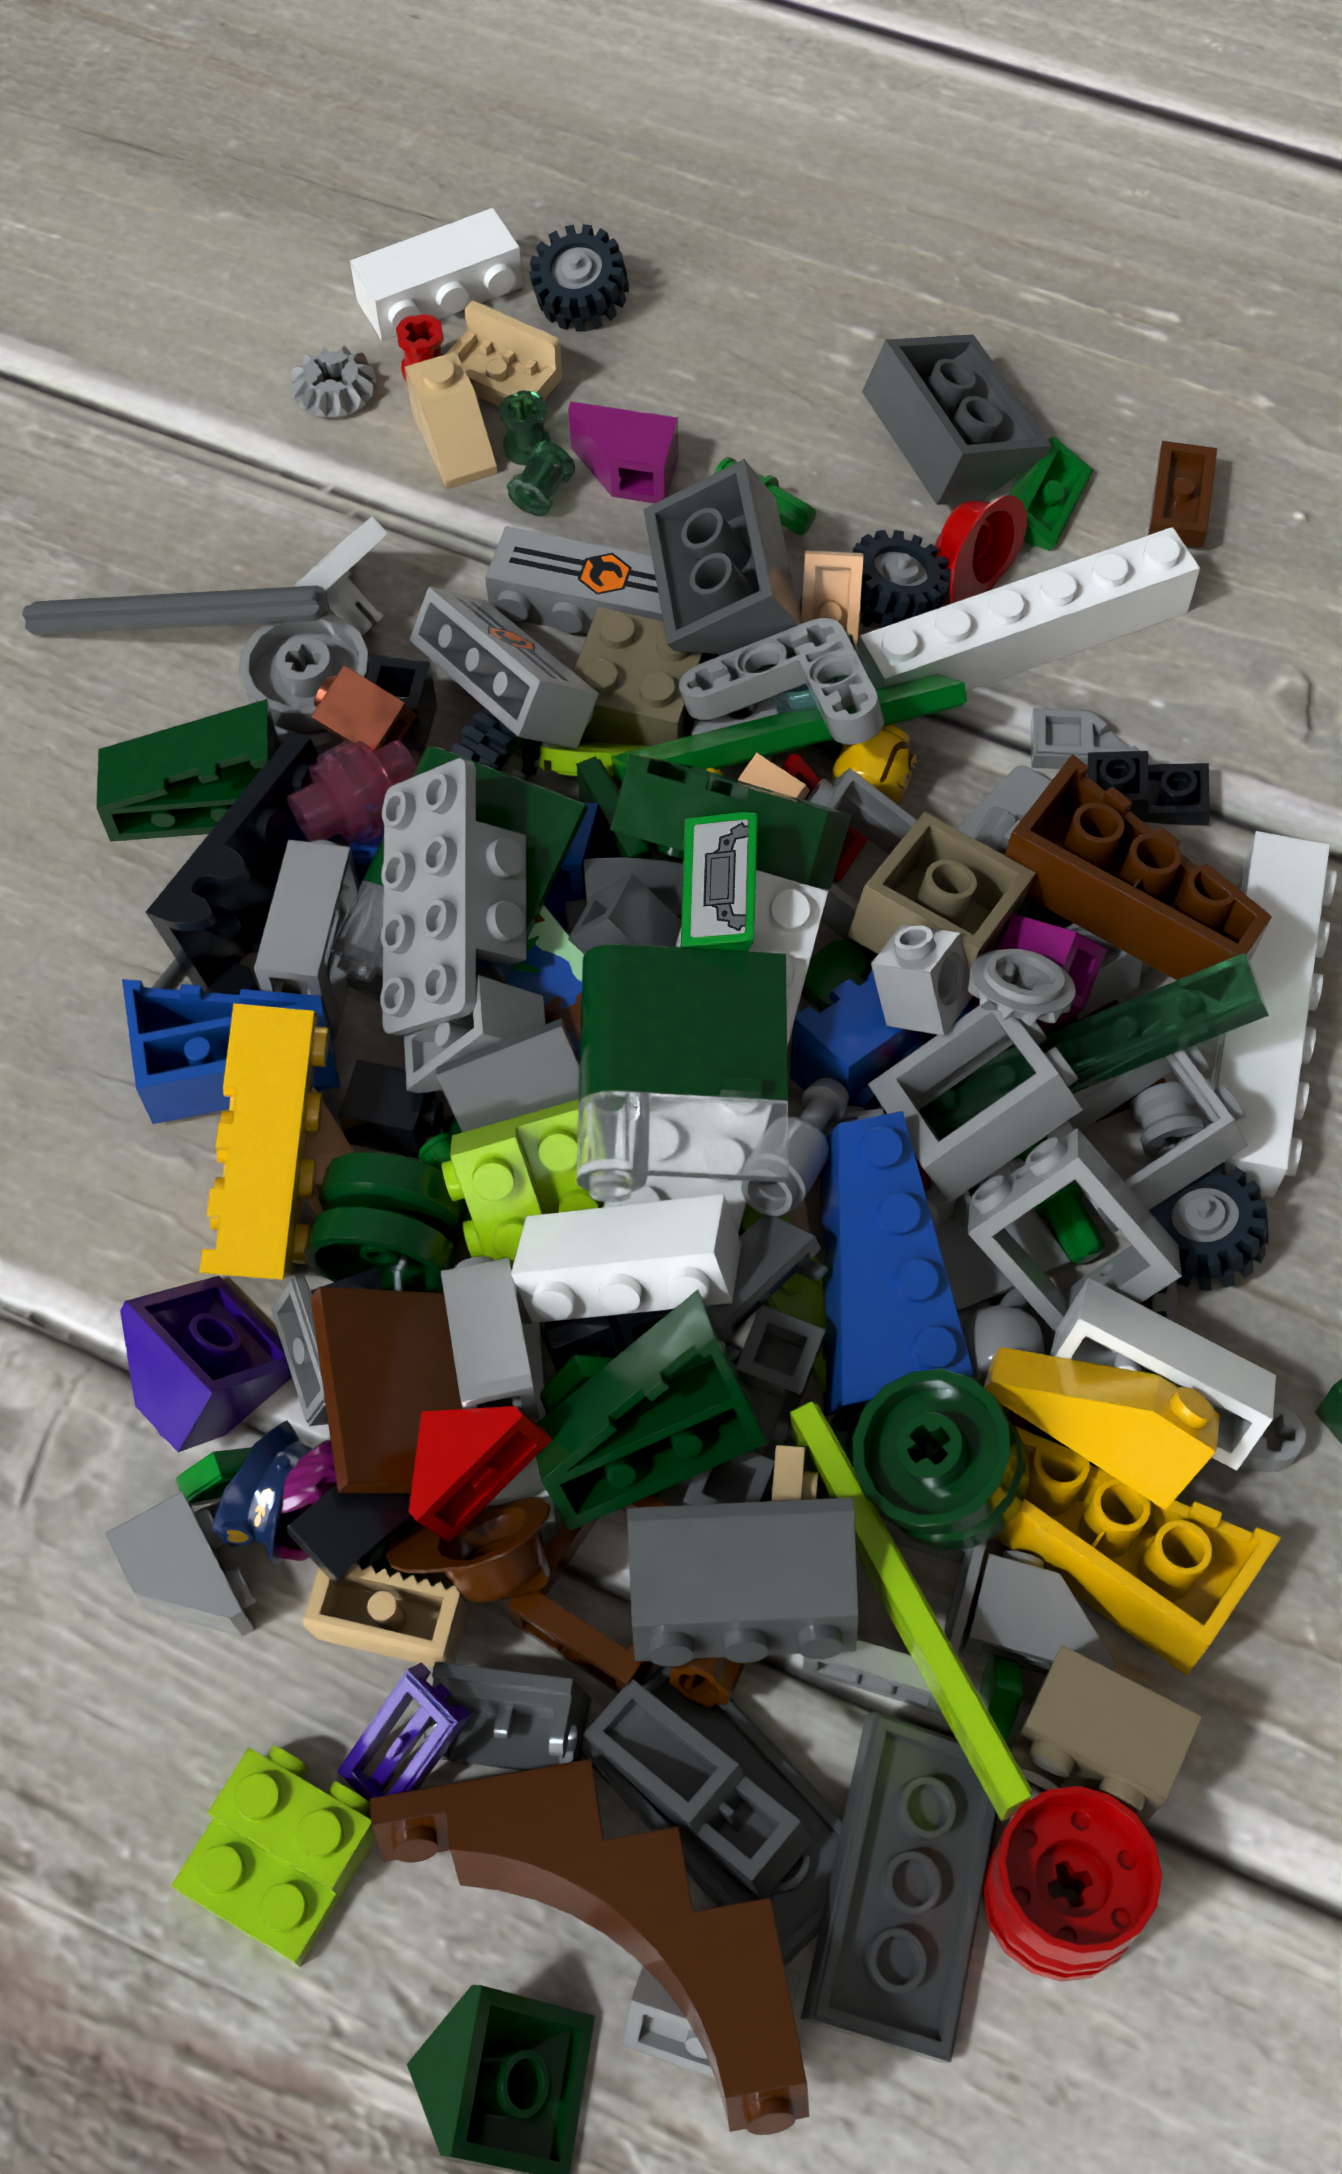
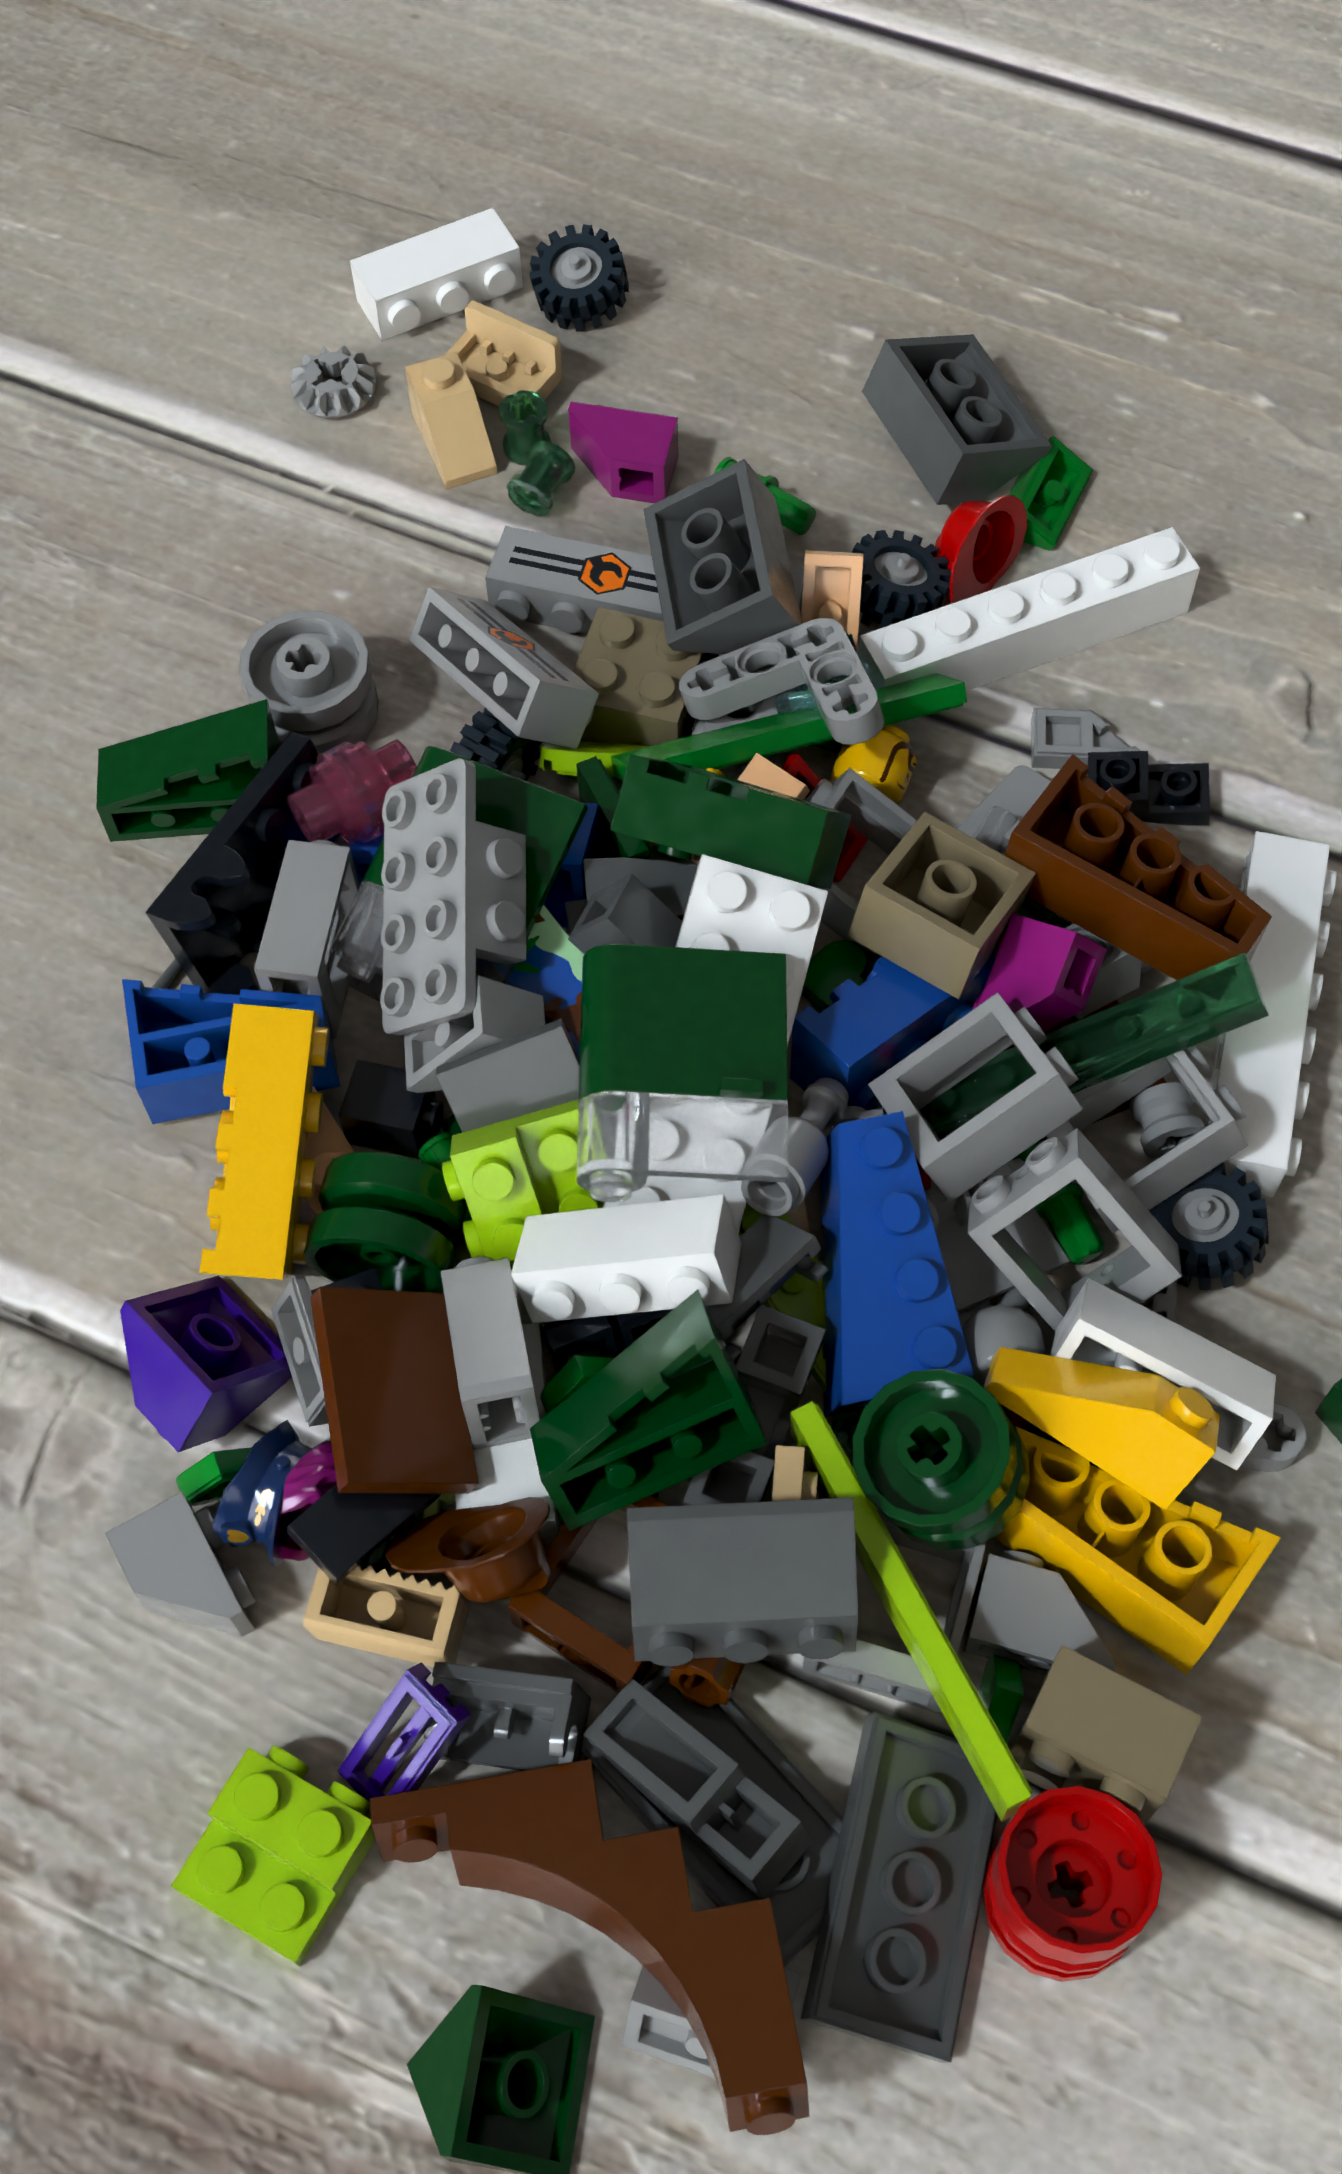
(177, 610): dark grey axle -> none
(333, 575): white tile -> none
(360, 710): copper brick -> none
(414, 685): black brick -> none
(419, 339): red bush -> none
(467, 1462): red slope -> none
(719, 882): slope -> none
(922, 979): light grey brick -> none
(1039, 991): light grey gear -> none
(1183, 491): reddish brown plate -> none

